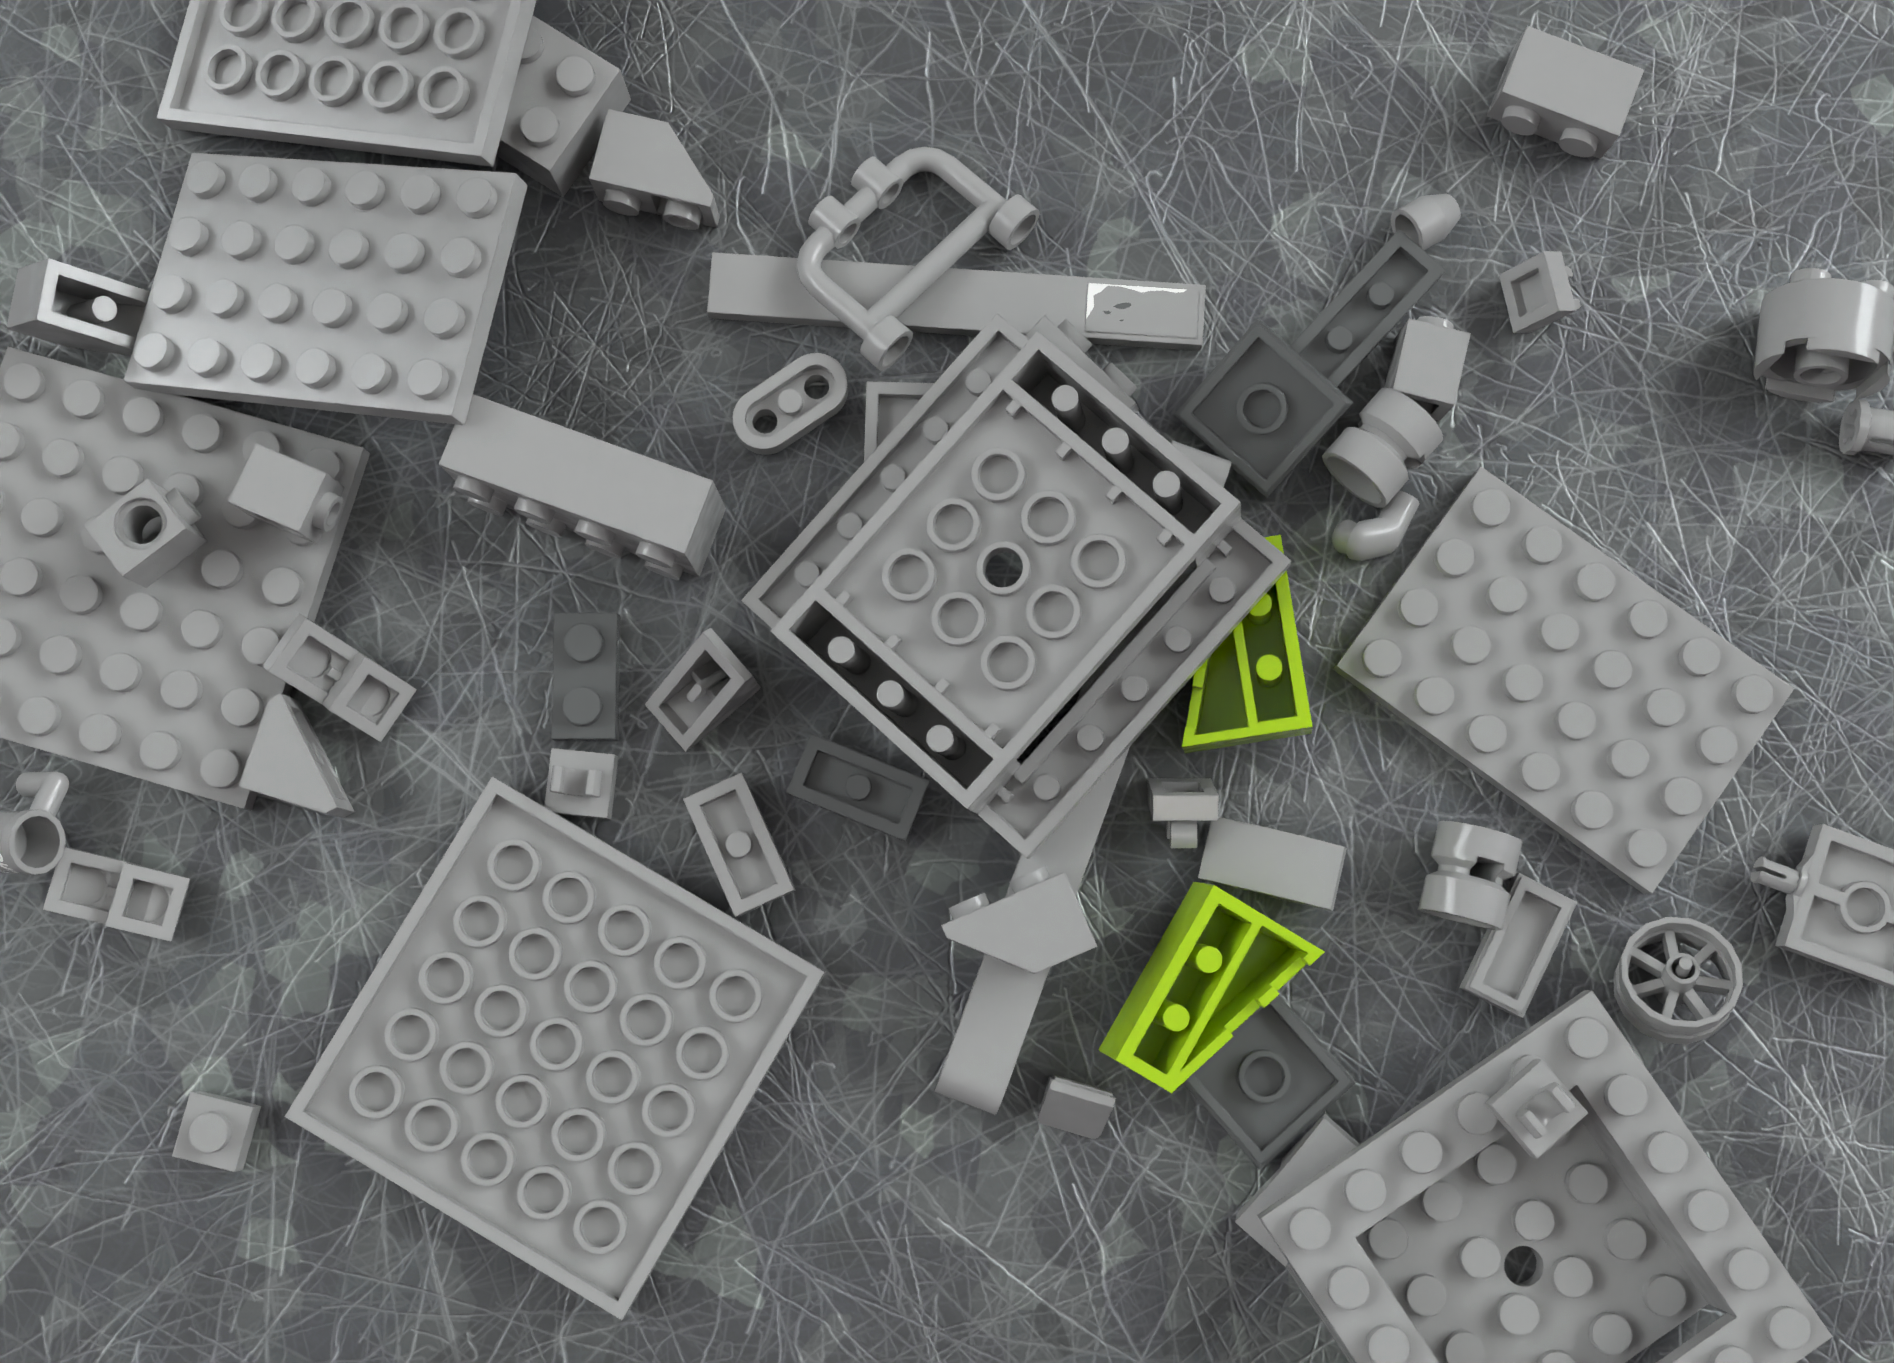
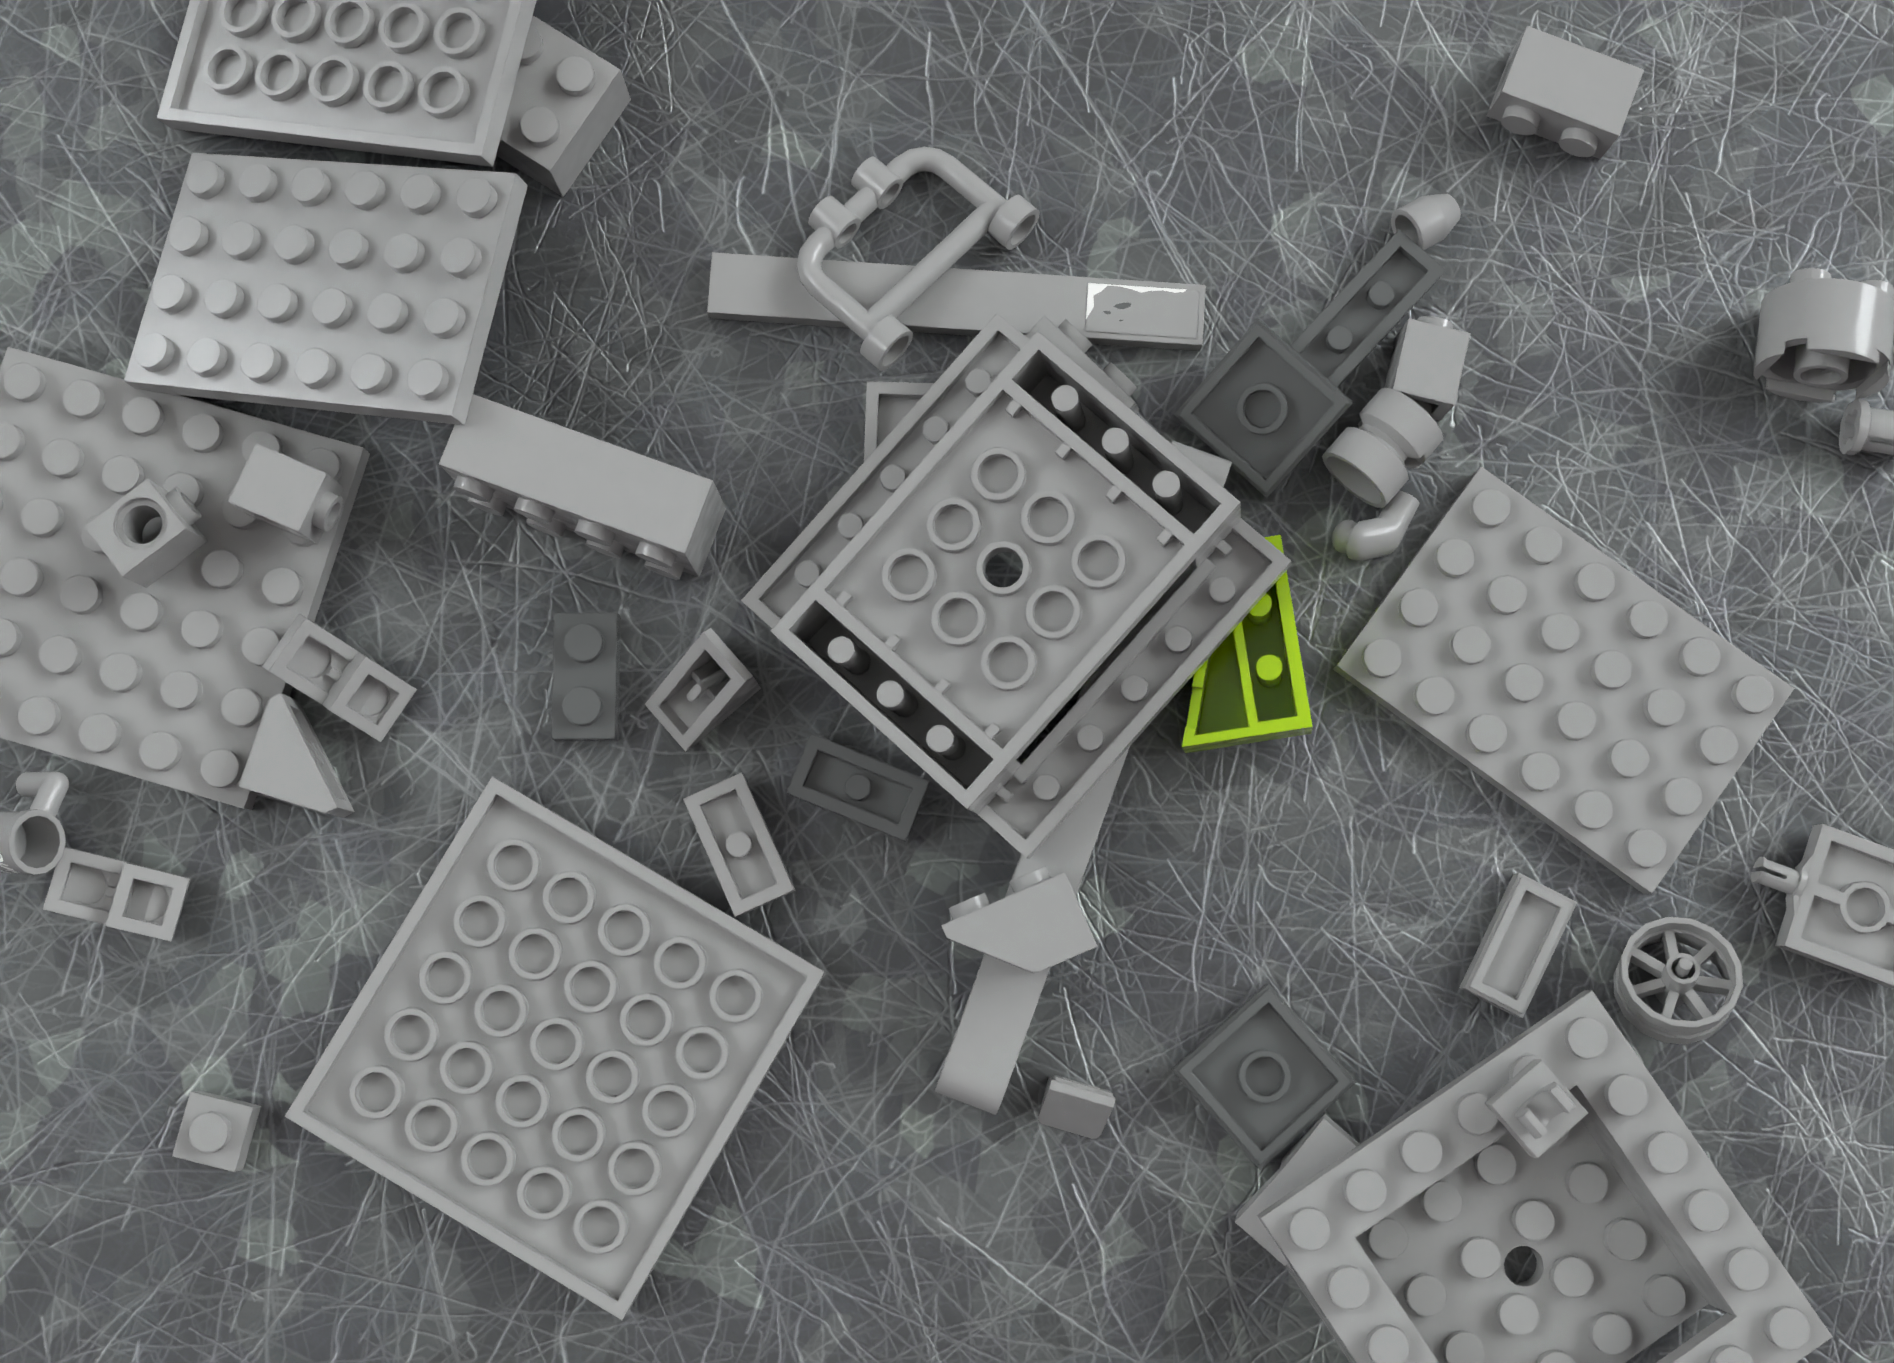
(76, 308): light grey slope -> none
(581, 783): light grey tile -> none
(648, 170): light grey slope -> none
(786, 400): light grey plate -> none
(1181, 805): light grey tile -> none
(1202, 984): lime wedge -> none
(1272, 863): light grey slope -> none
(1476, 898): light grey wheel -> none
(1538, 292): light grey tile -> none

